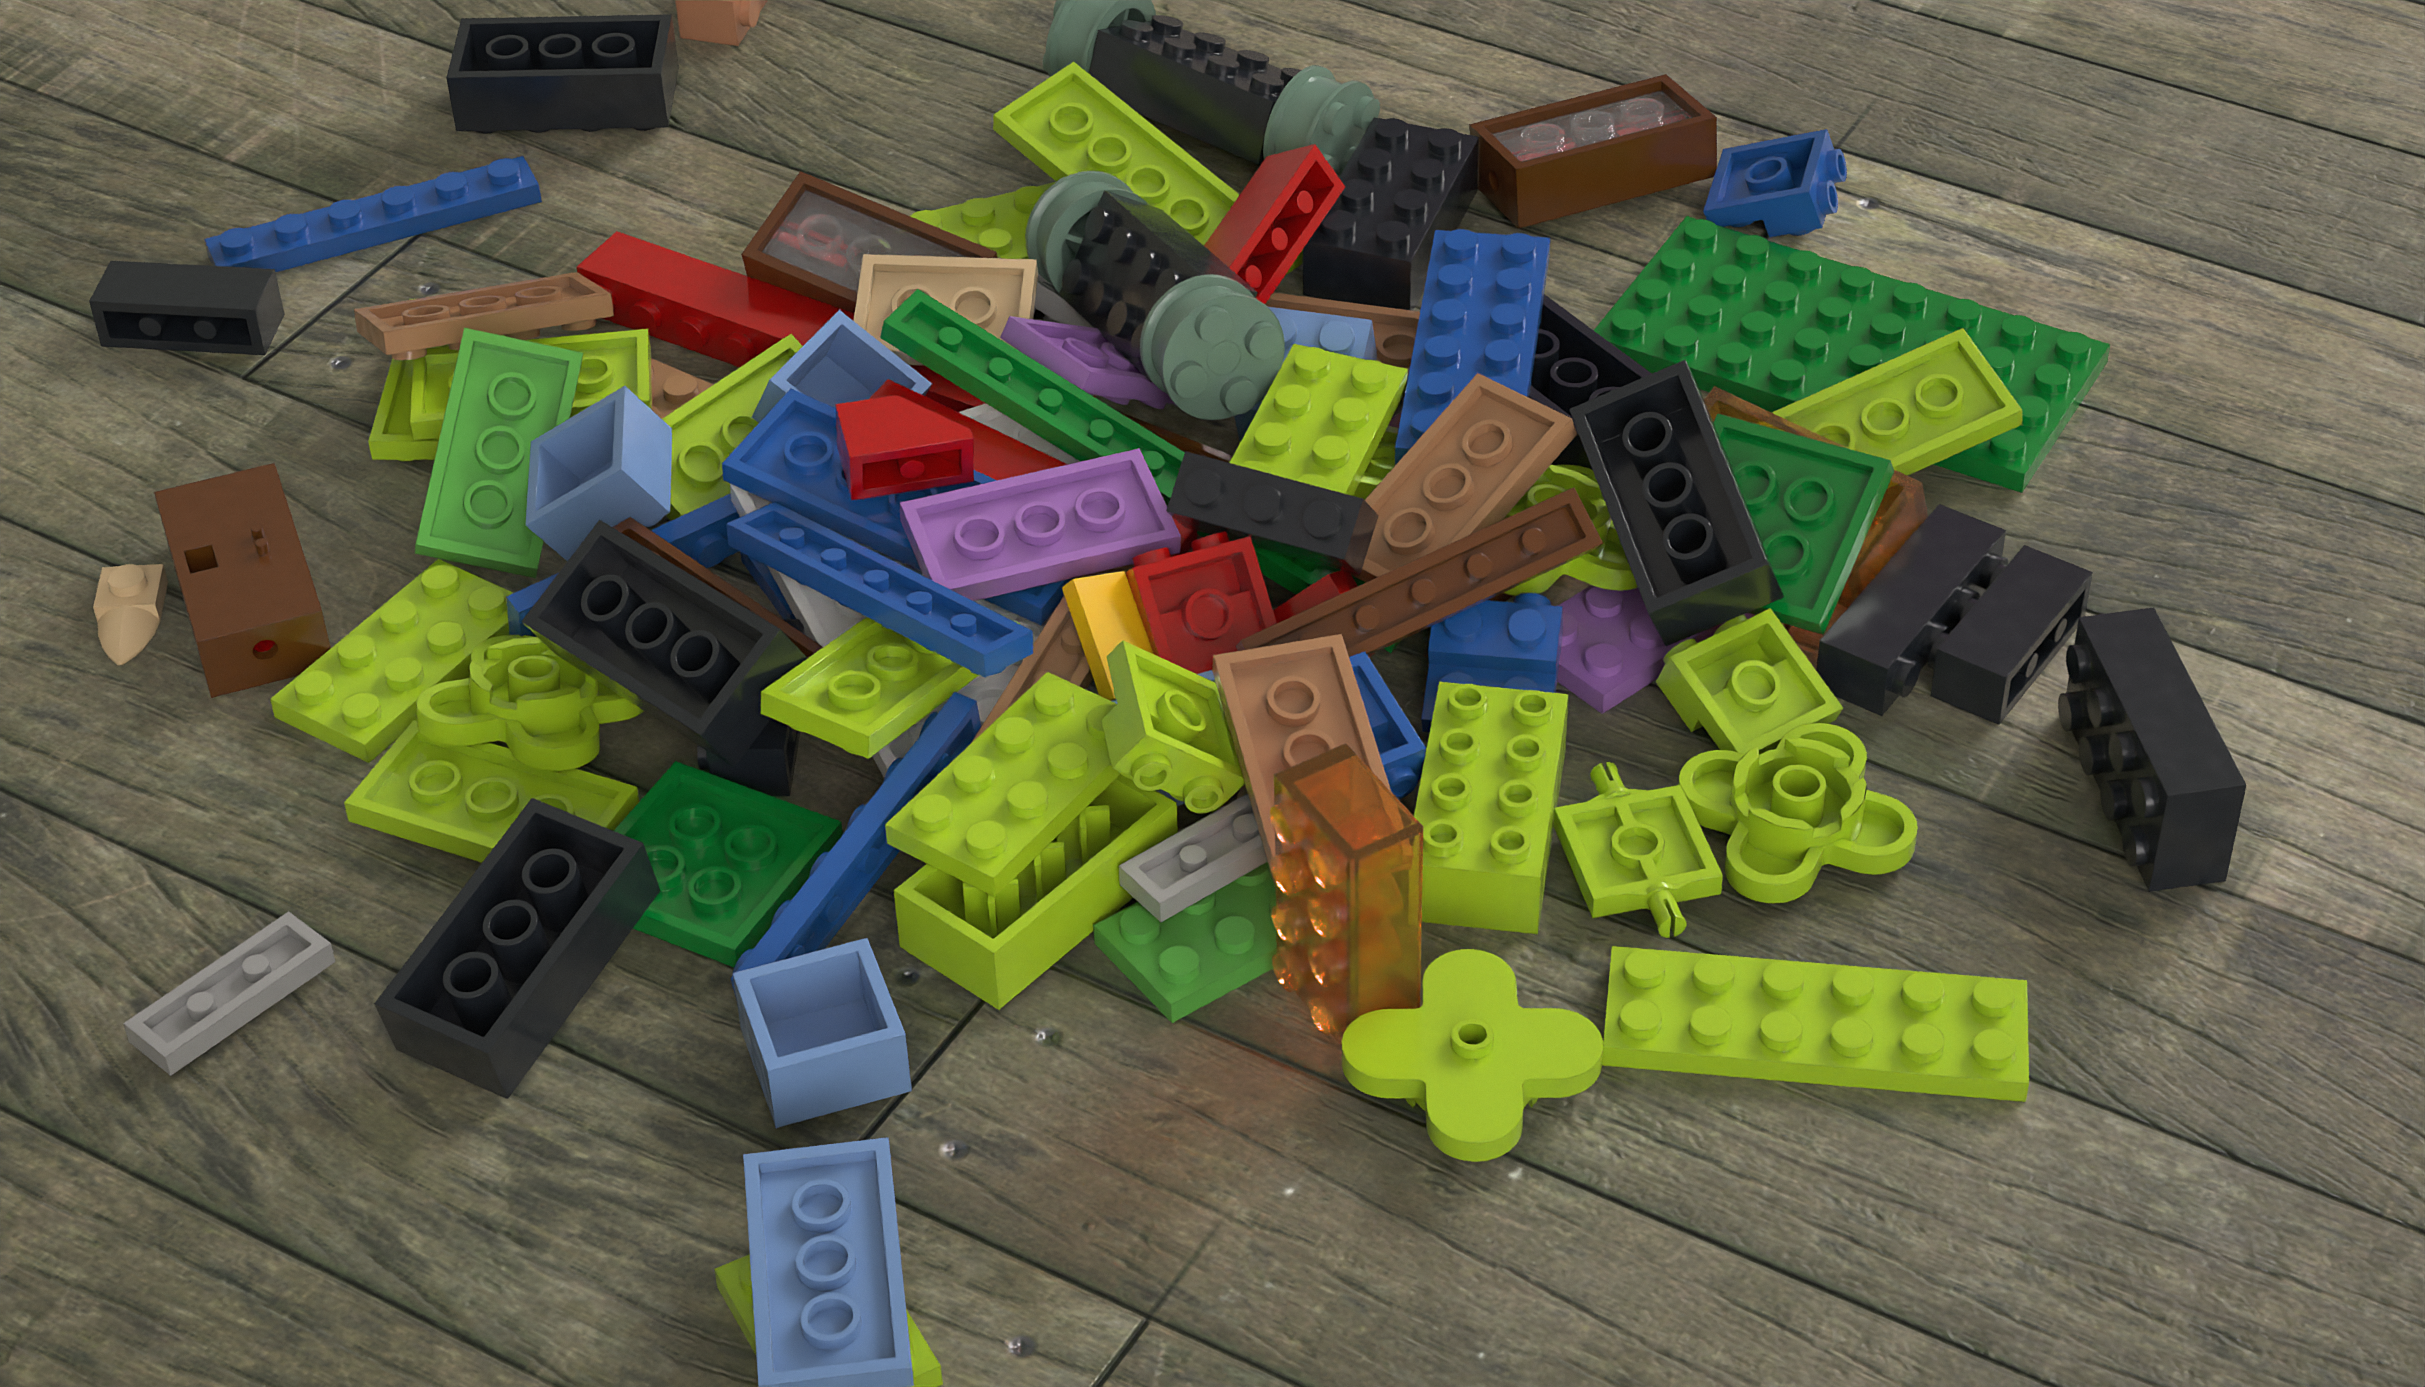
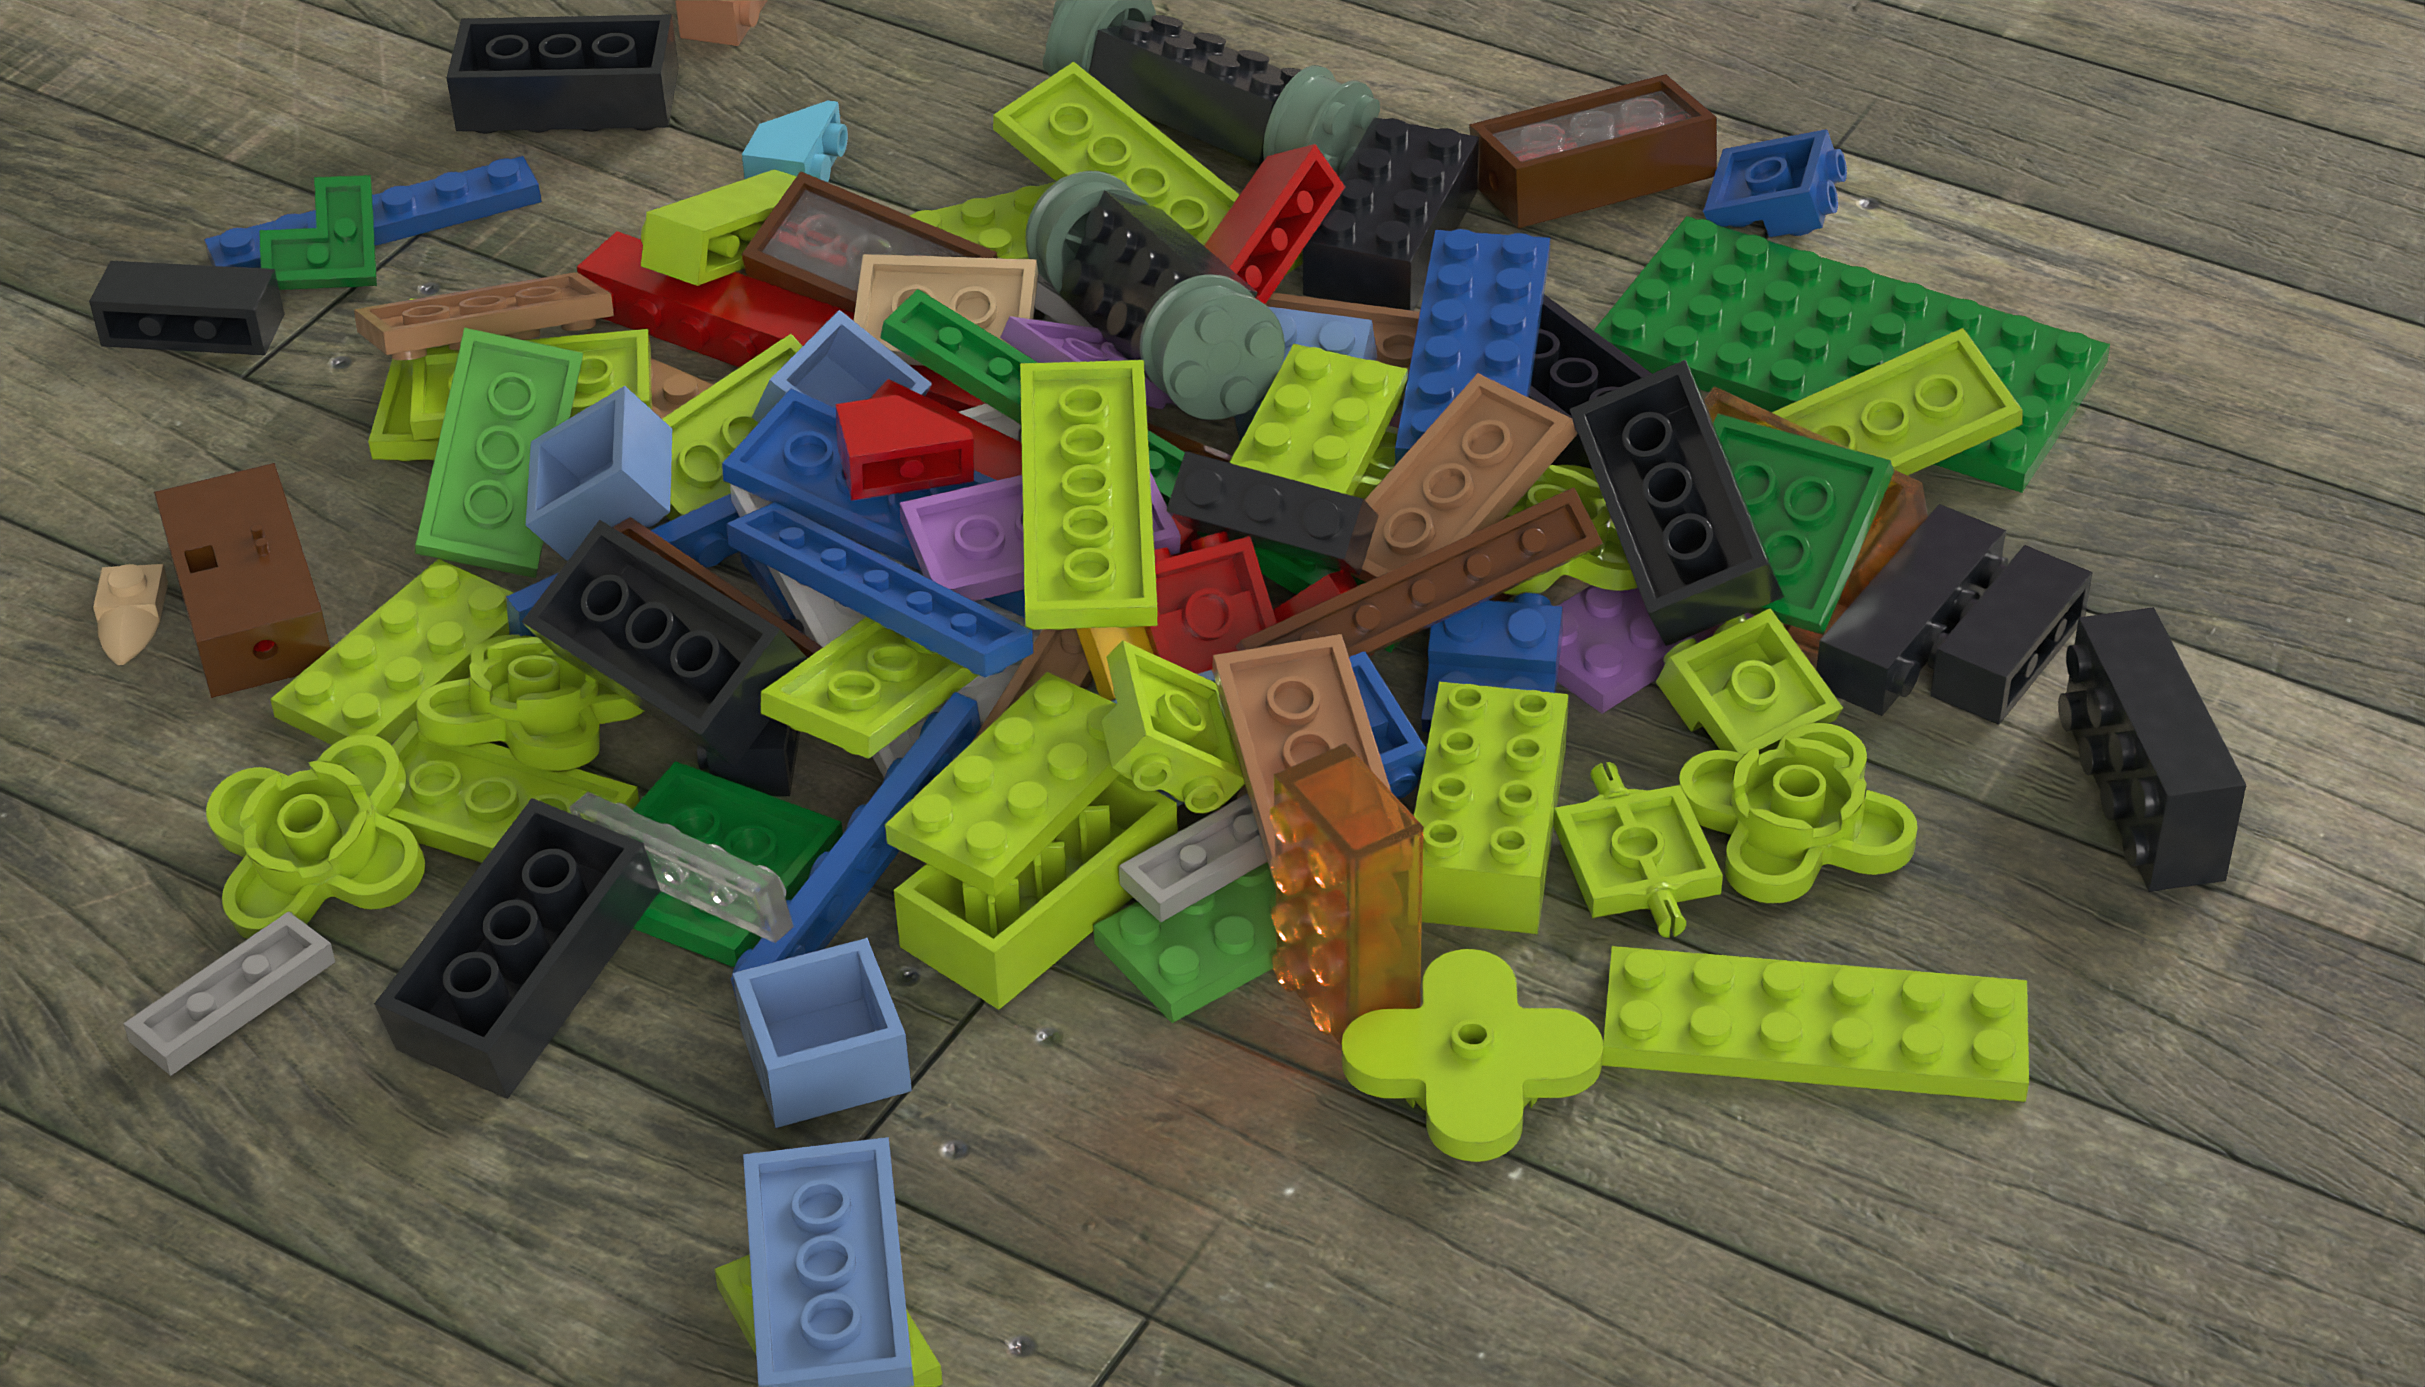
(315, 835): none -> lime plant
(337, 250): none -> green plate
(698, 871): none -> clear plate
(710, 231): none -> lime brick
(798, 142): none -> medium azure slope
(1086, 496): none -> lime plate

